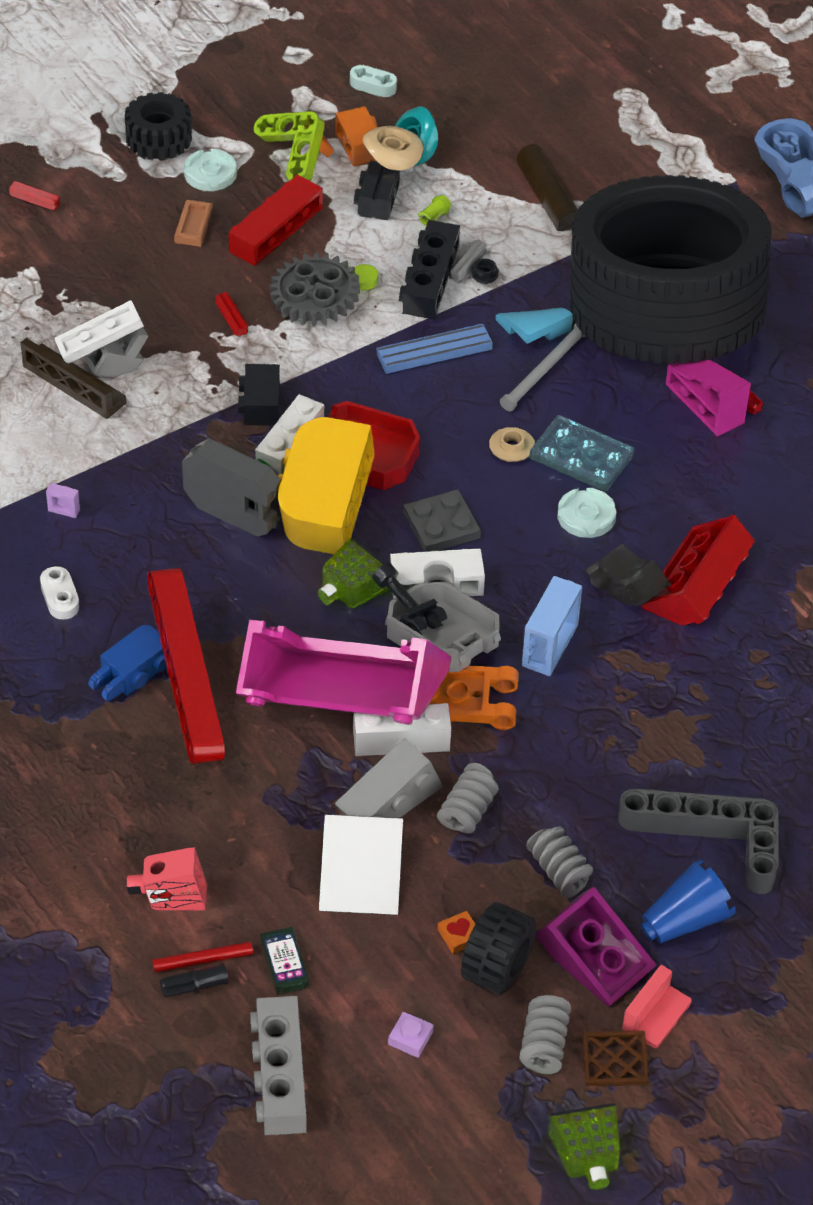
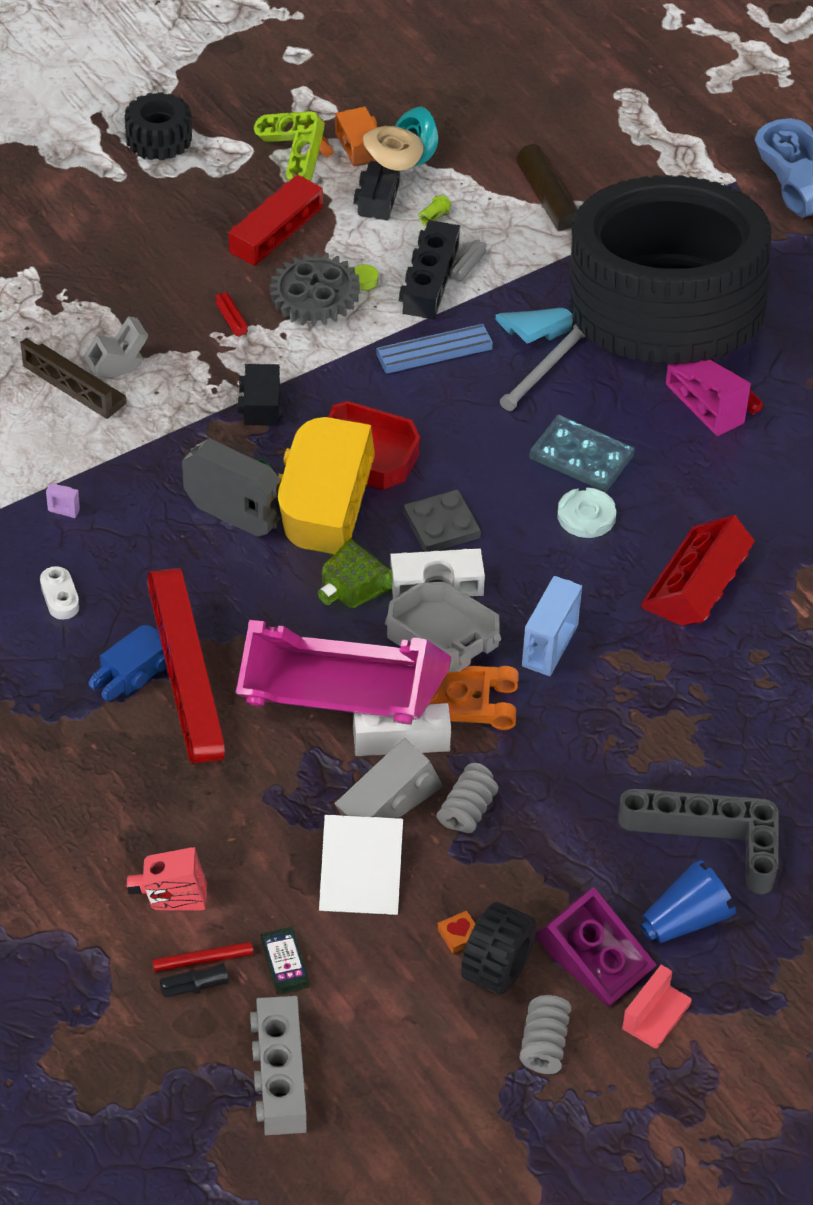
(34, 195): axle -> none
(99, 332): white plate -> none
(193, 223): nougat tile -> none
(210, 170): light aqua tile -> none
(282, 434): white brick -> none
(373, 81): light aqua beam -> none
(410, 1034): lavender plate -> none
(413, 617): black bar -> none
(485, 271): black plate -> none
(509, 452): tan piece -> none
(560, 860): light grey piece -> none
(587, 1142): clear neon green torso -> none
(615, 1080): reddish brown window -> none
(627, 576): clear smoke brick -> none

